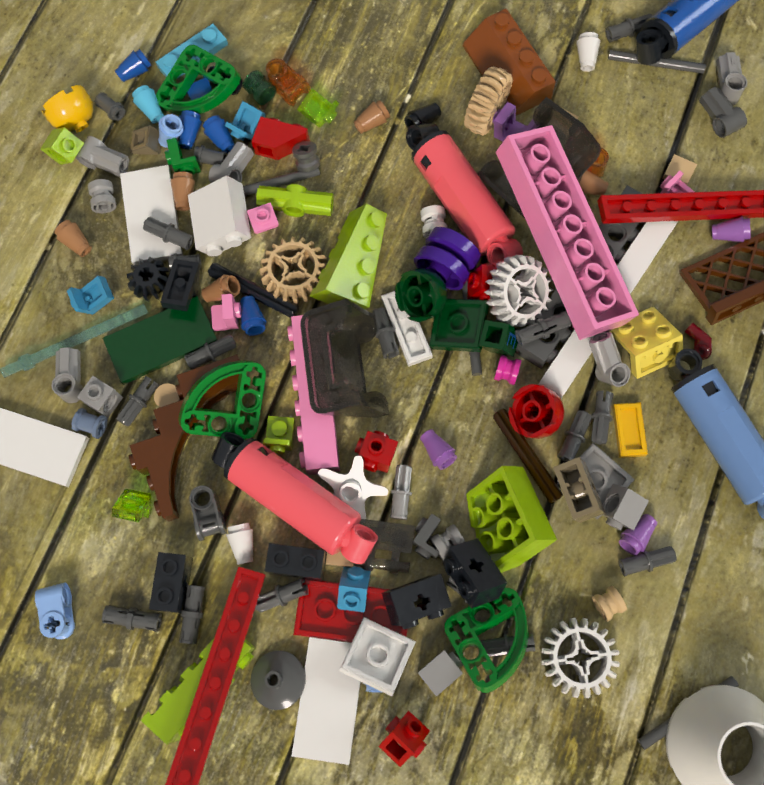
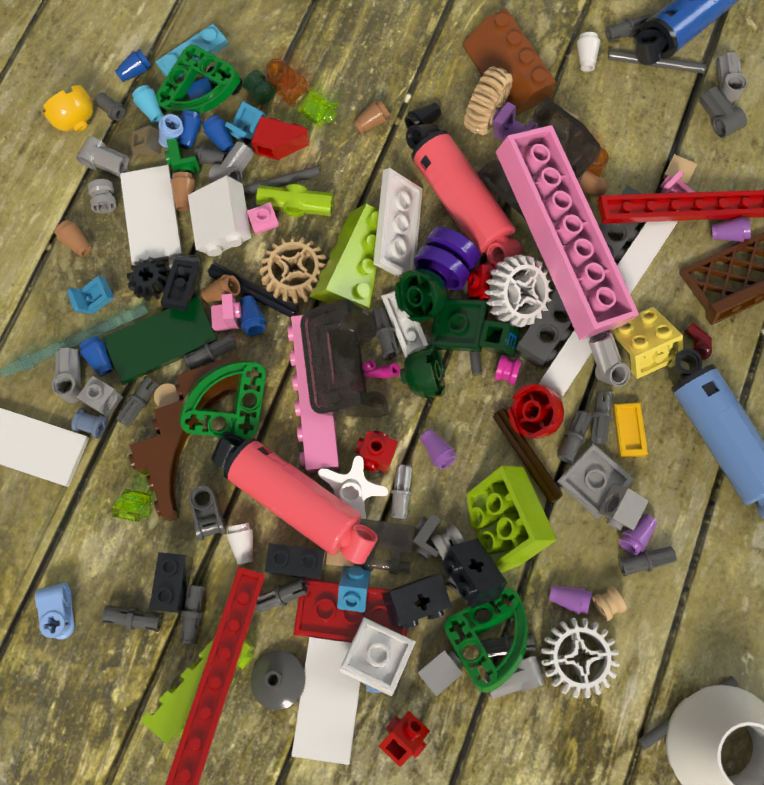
(62, 146): lime brick -> none
(96, 355): none -> blue cone
(168, 233): dark grey axle -> none
(279, 434): lime bracket -> none
(306, 156): flat silver wheel -> none
(384, 371): none -> dark pink arm
(397, 224): none -> white tile
(423, 372): none -> dark green cylinder
(433, 217): white wheel -> none
(524, 678): none -> light grey piece
(542, 328): dark grey pin -> none
(572, 598): none -> medium lavender cone
(579, 490): dark tan brick -> none

